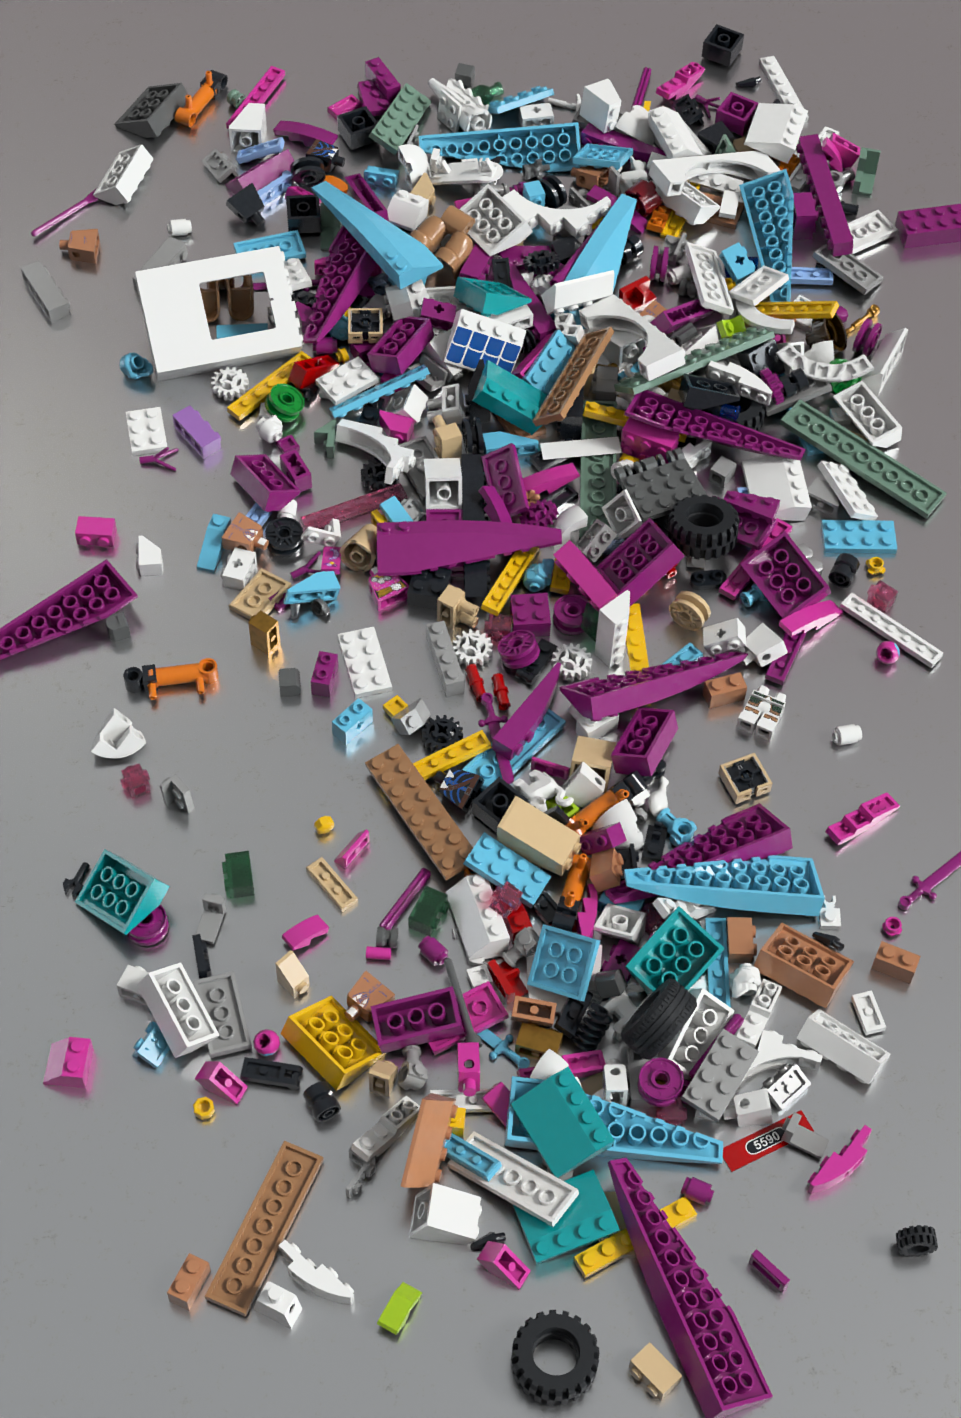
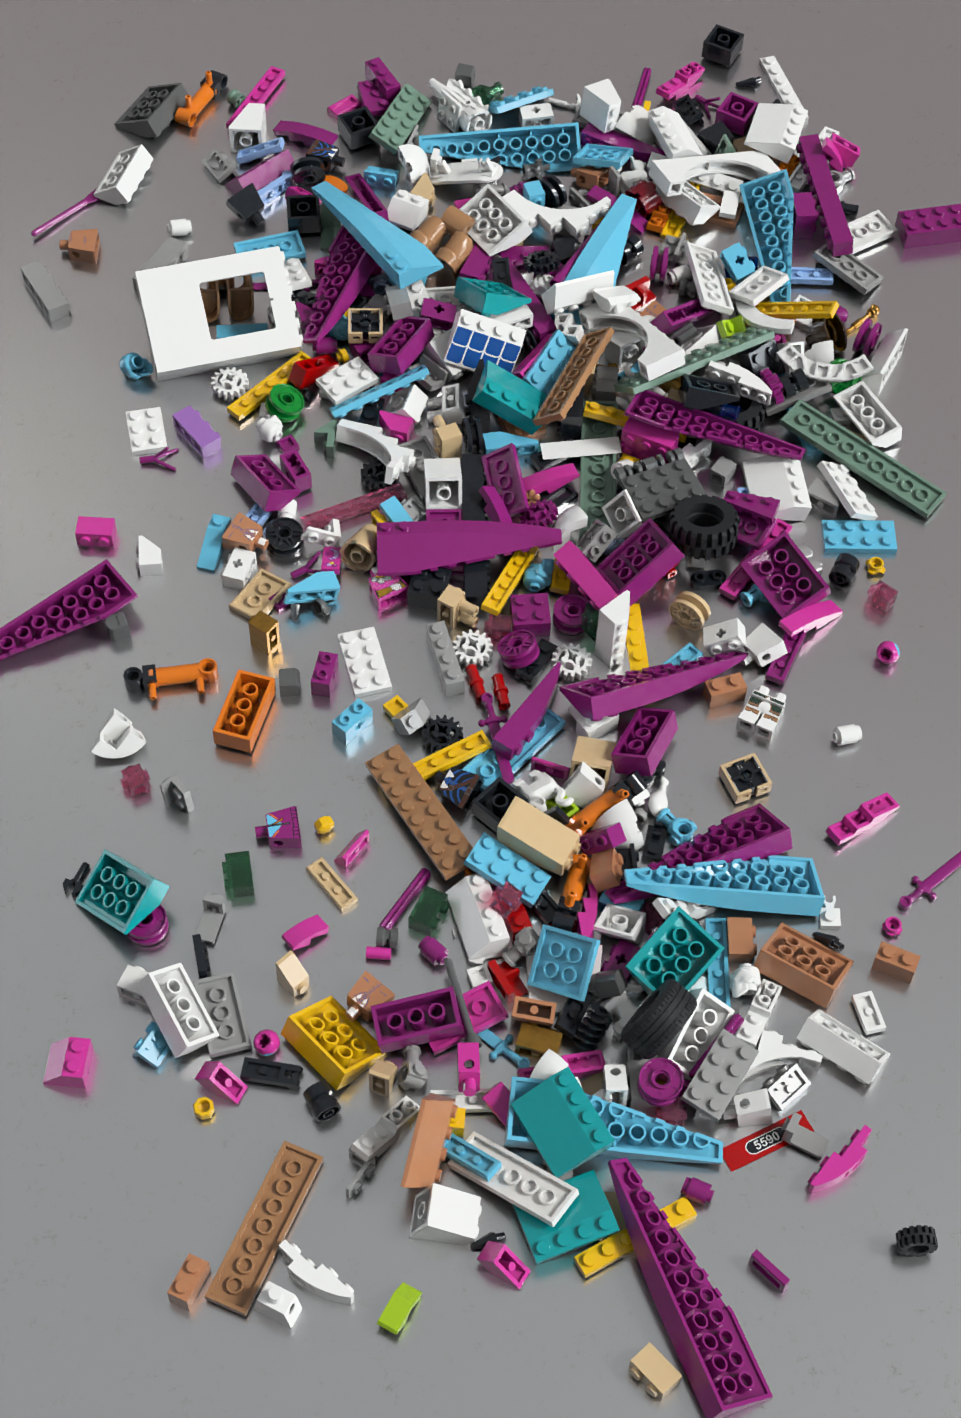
(244, 710): none -> orange brick
(281, 829): none -> magenta torso
(560, 1328): black tyre -> none
(615, 298): none -> white slope
(866, 171): sand green panel -> none
(891, 630): white plate -> none

